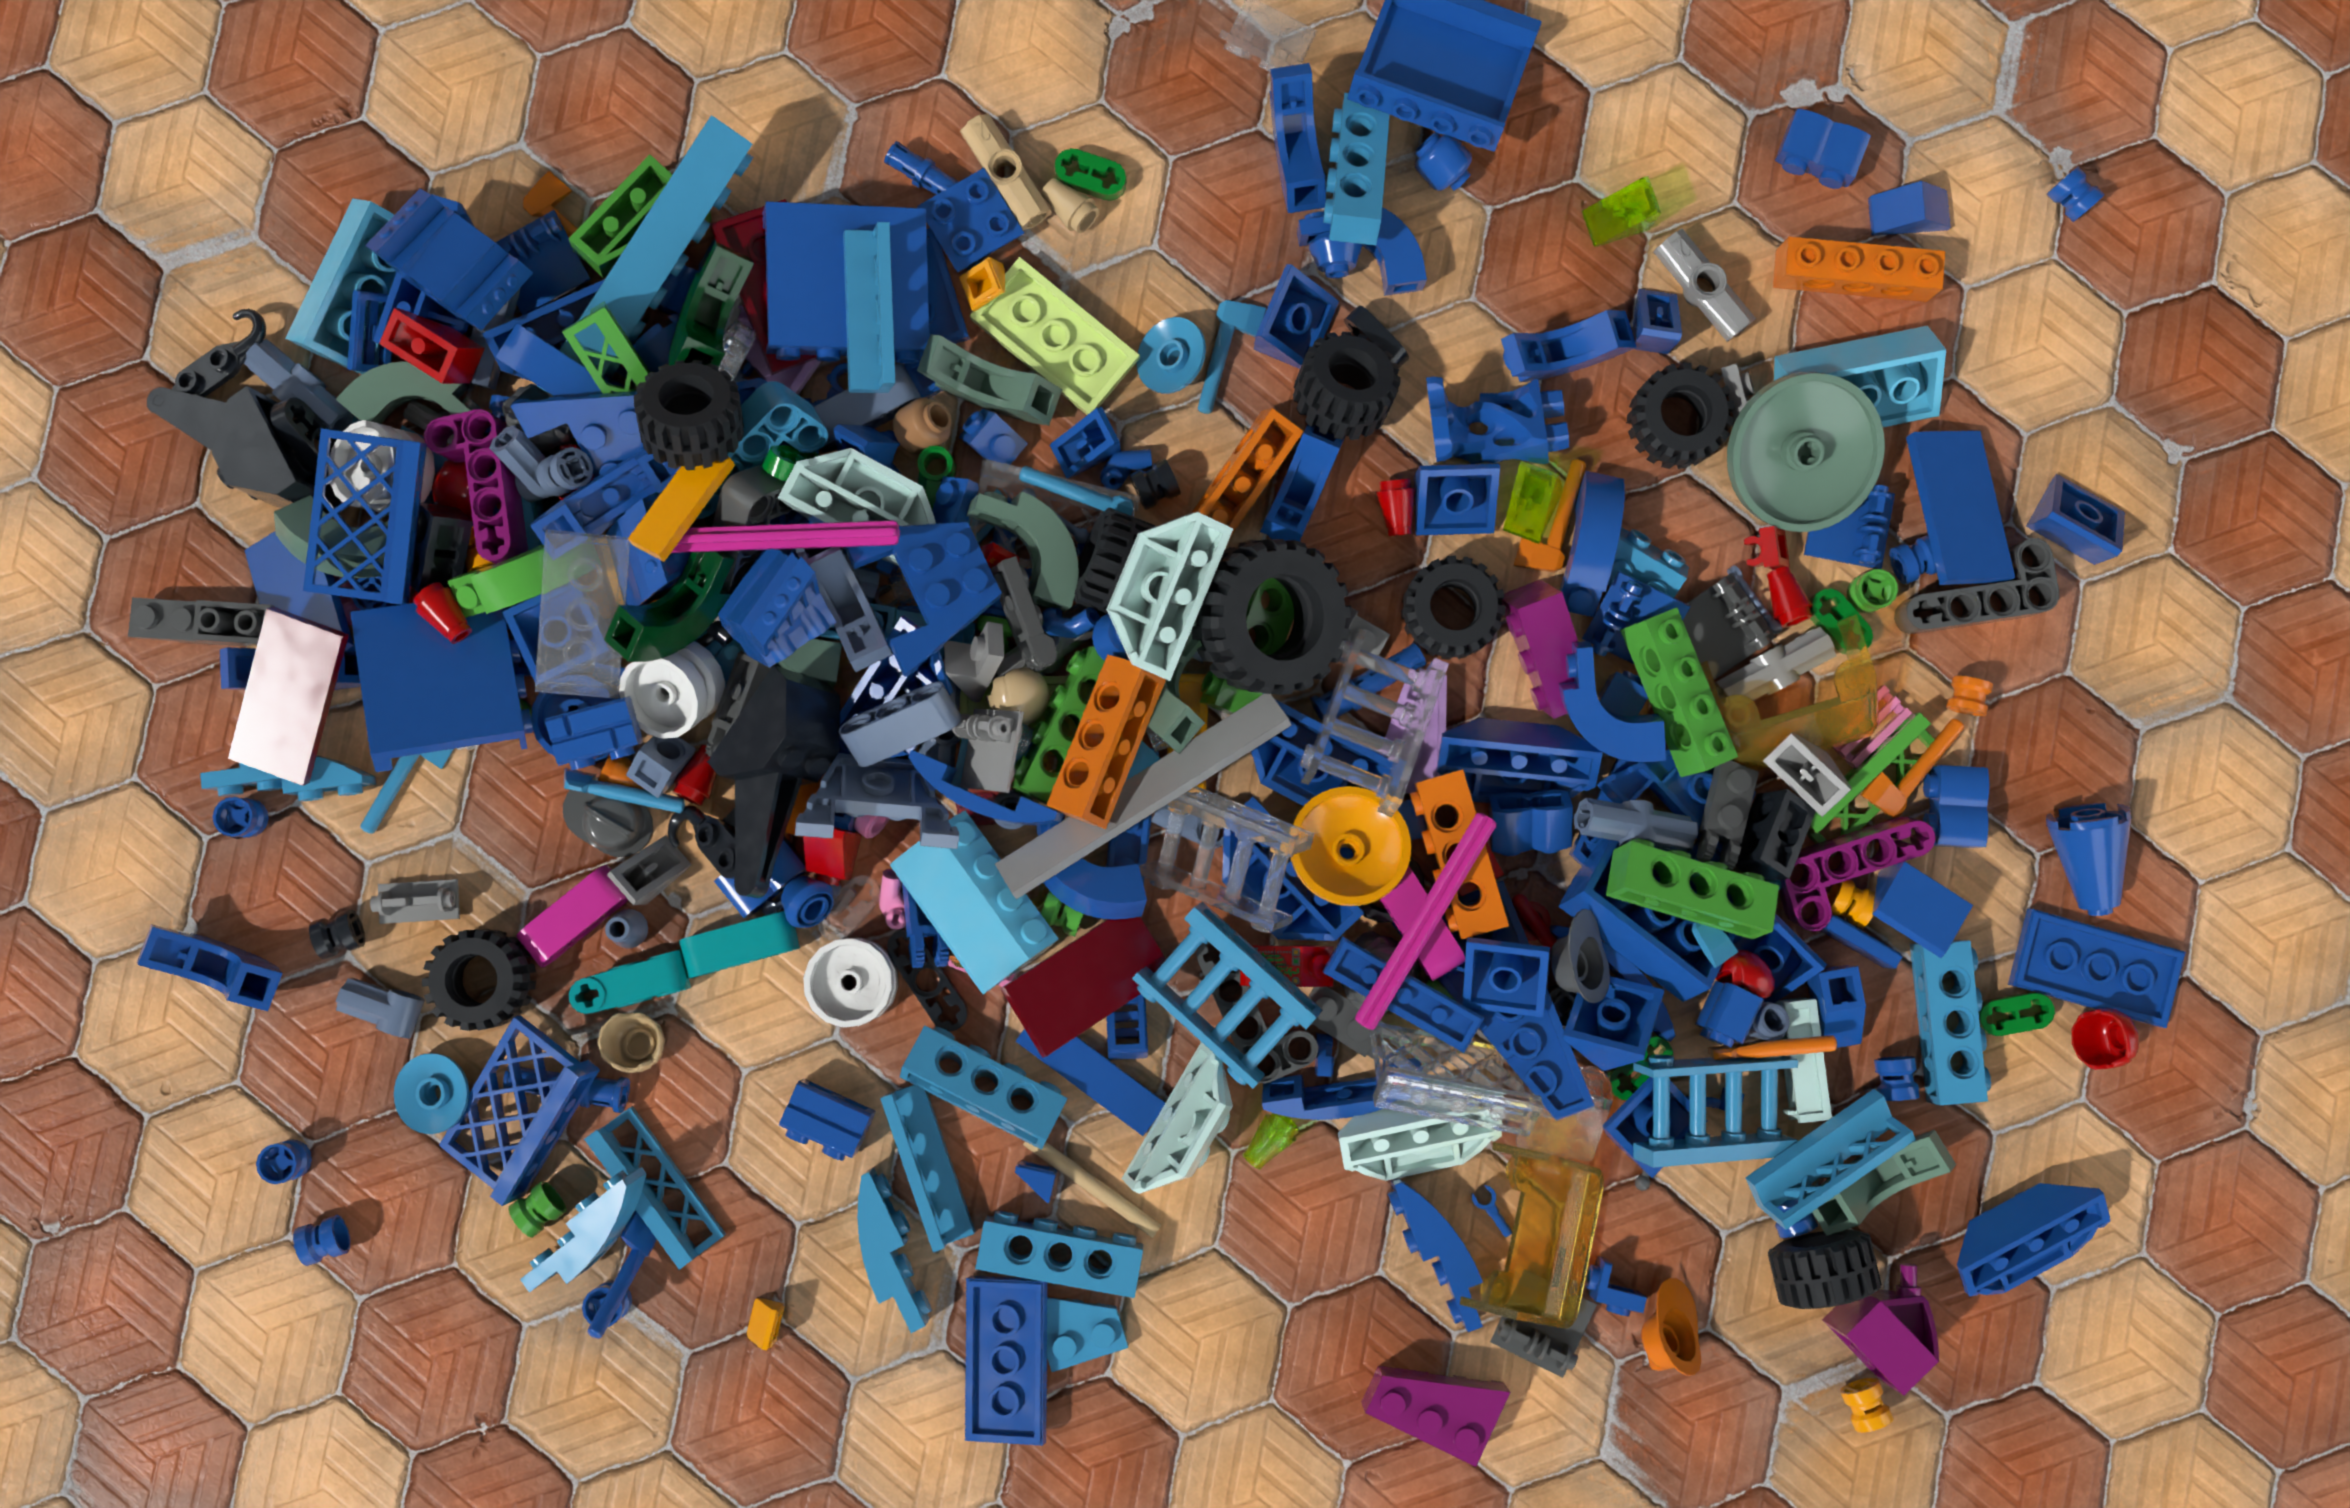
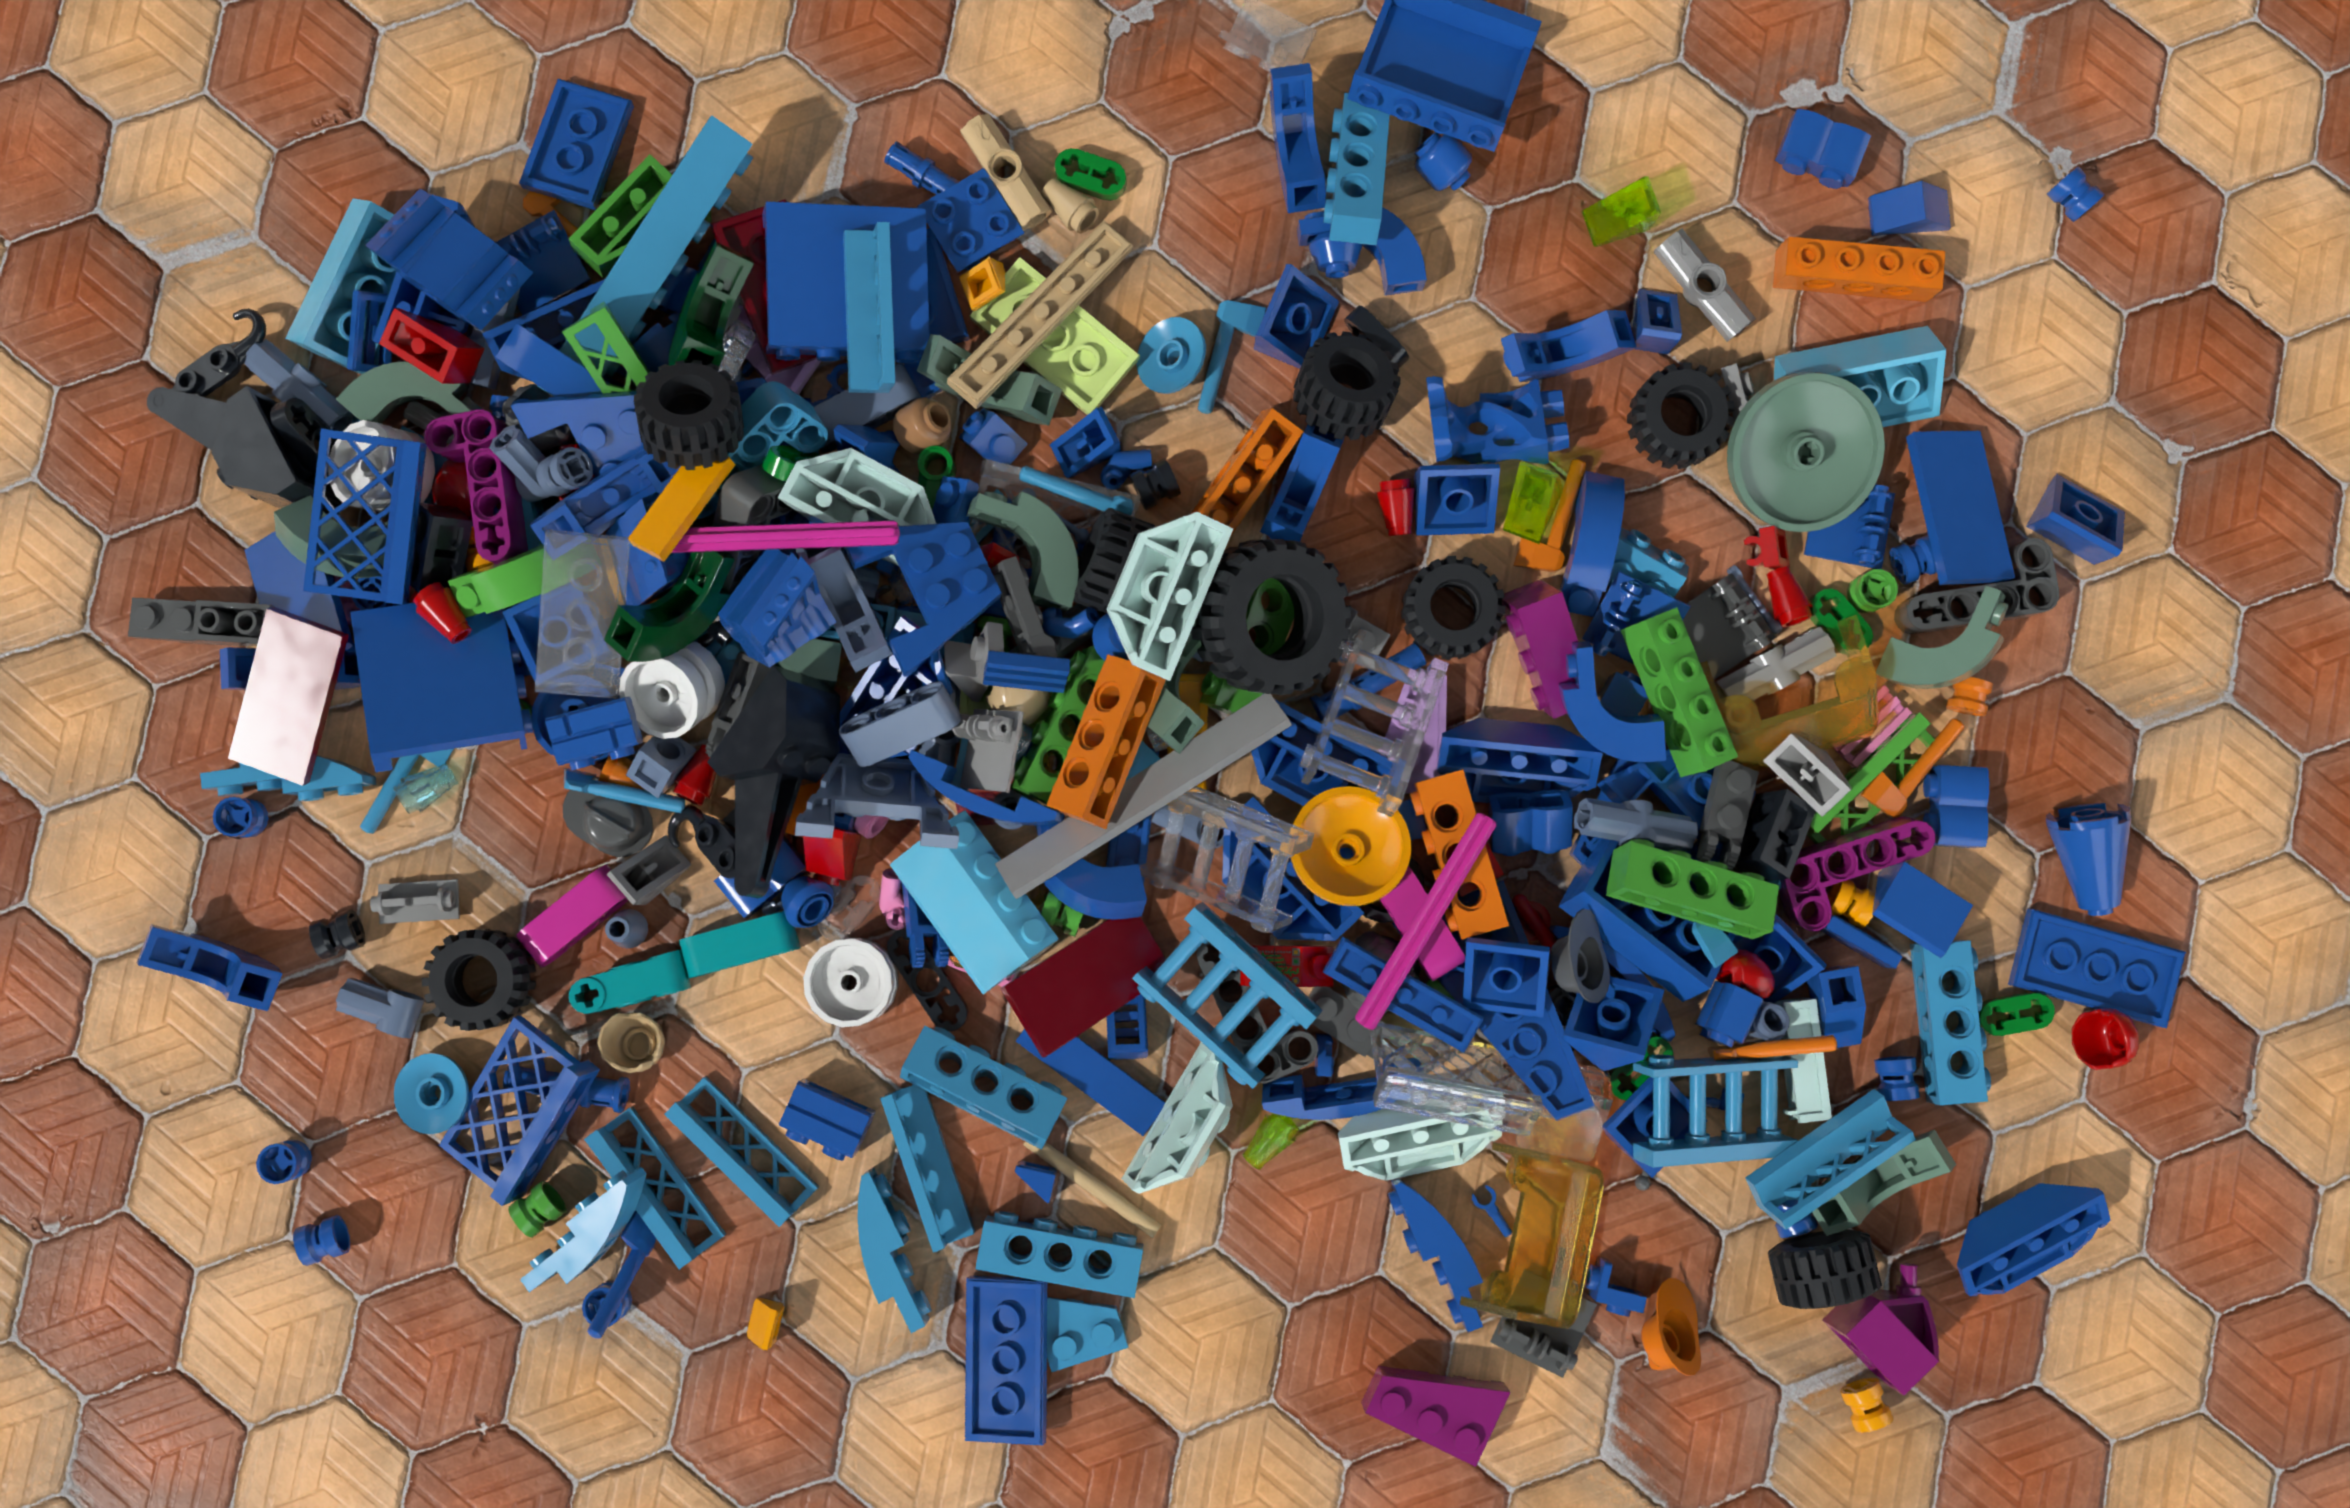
(424, 788): none -> clear light blue cone
(576, 144): none -> blue tile
(731, 1161): none -> dark azure fence
(1026, 671): none -> blue tile
(1039, 315): none -> tan tile
(1953, 662): none -> sand green arch

